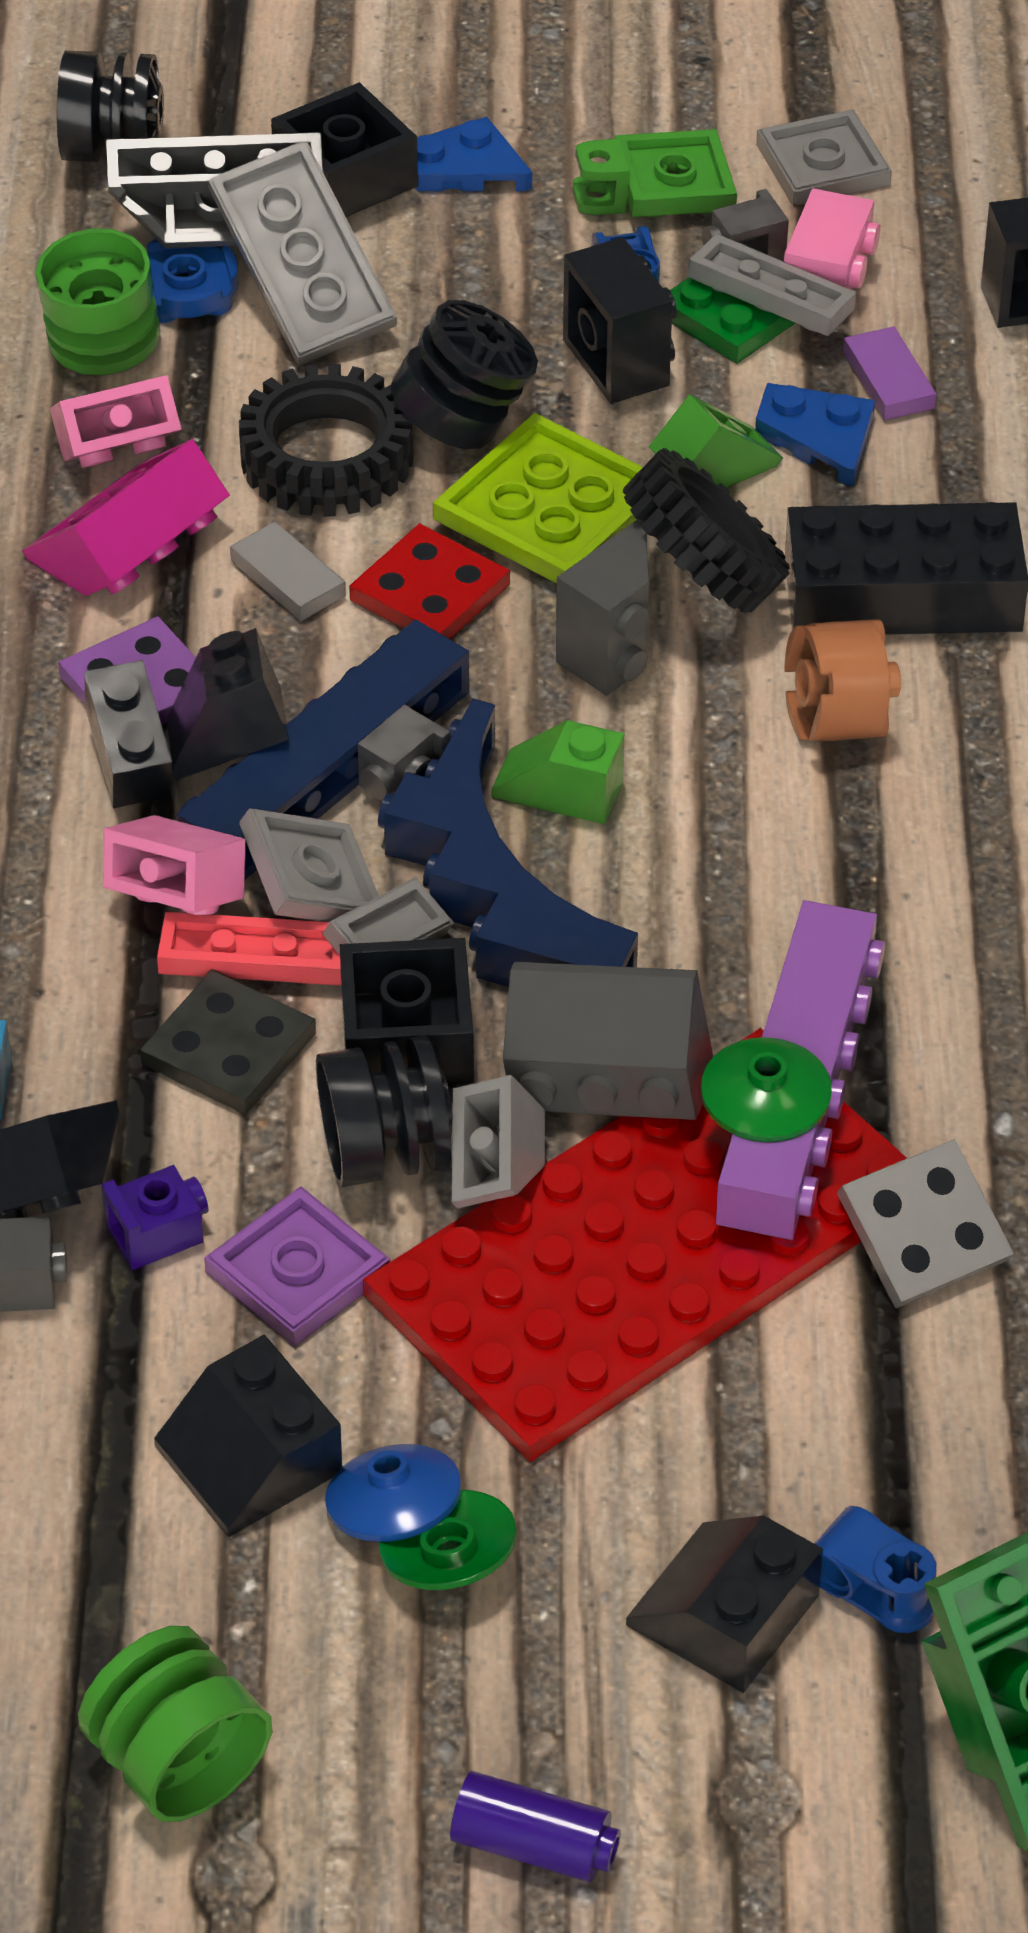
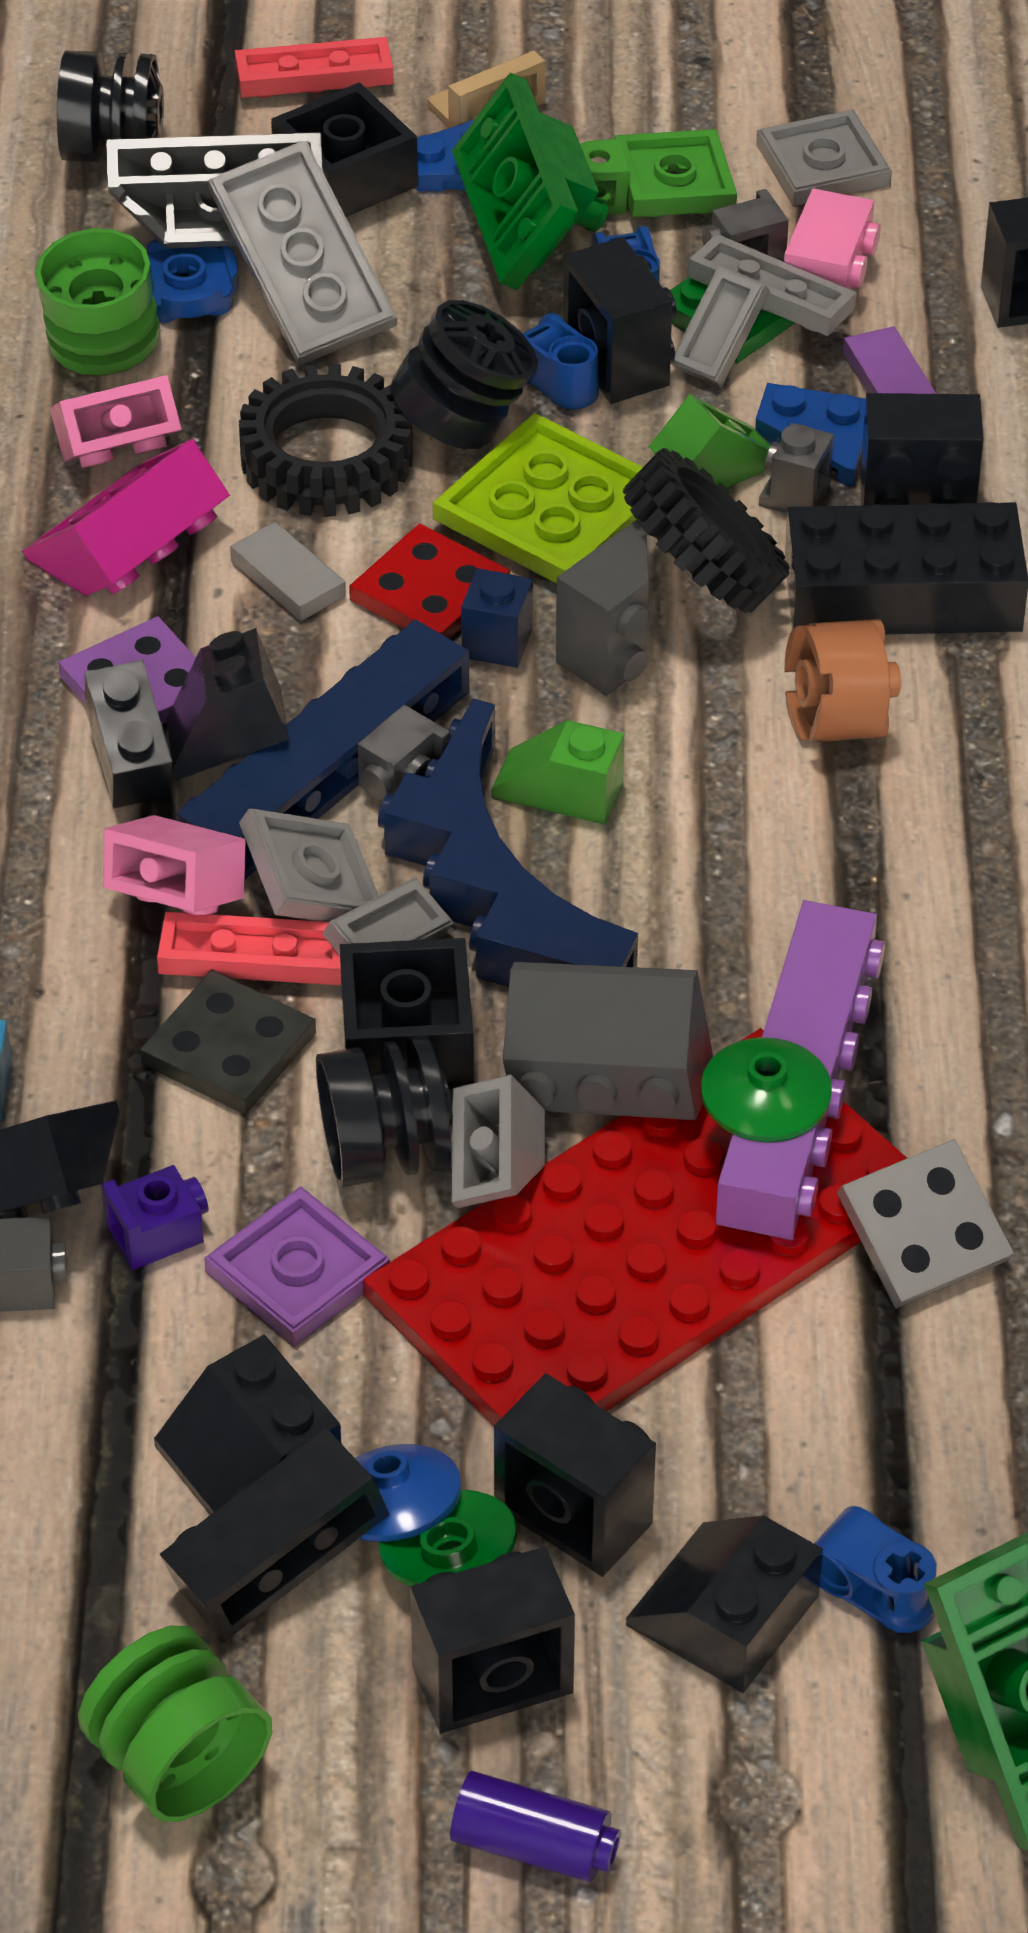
(275, 1533): none -> black brick
(313, 67): none -> coral plate
(469, 96): none -> tan panel
(492, 1638): none -> black brick
(497, 617): none -> dark blue brick
(525, 181): none -> green brick
(565, 363): none -> blue piece
(575, 1473): none -> black brick
(720, 326): none -> light grey tile
(798, 468): none -> flat silver brick
(921, 449): none -> black brick

